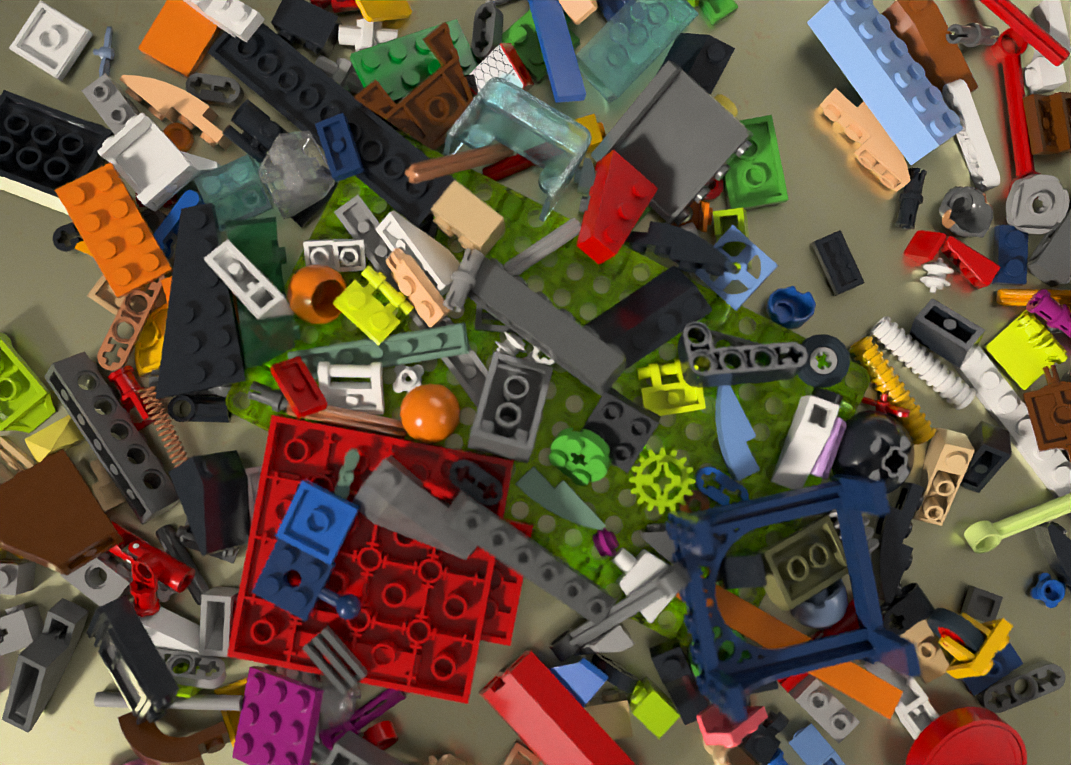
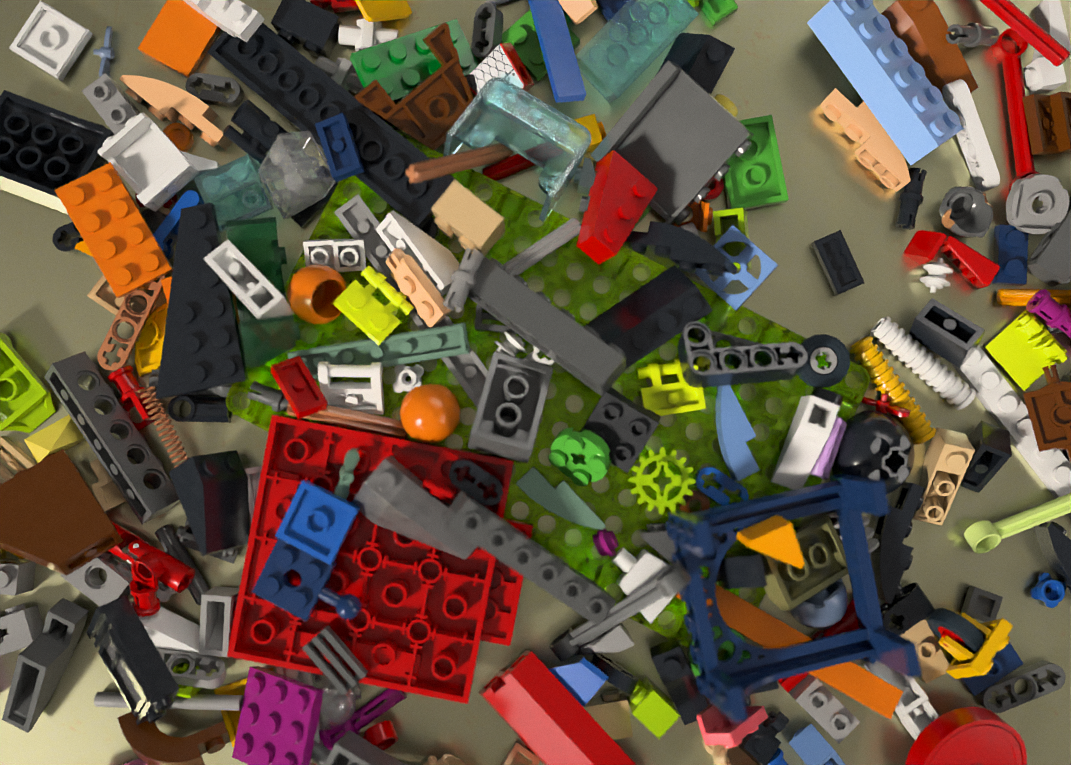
(774, 538): none -> light orange slope
(790, 307): blue hair -> none

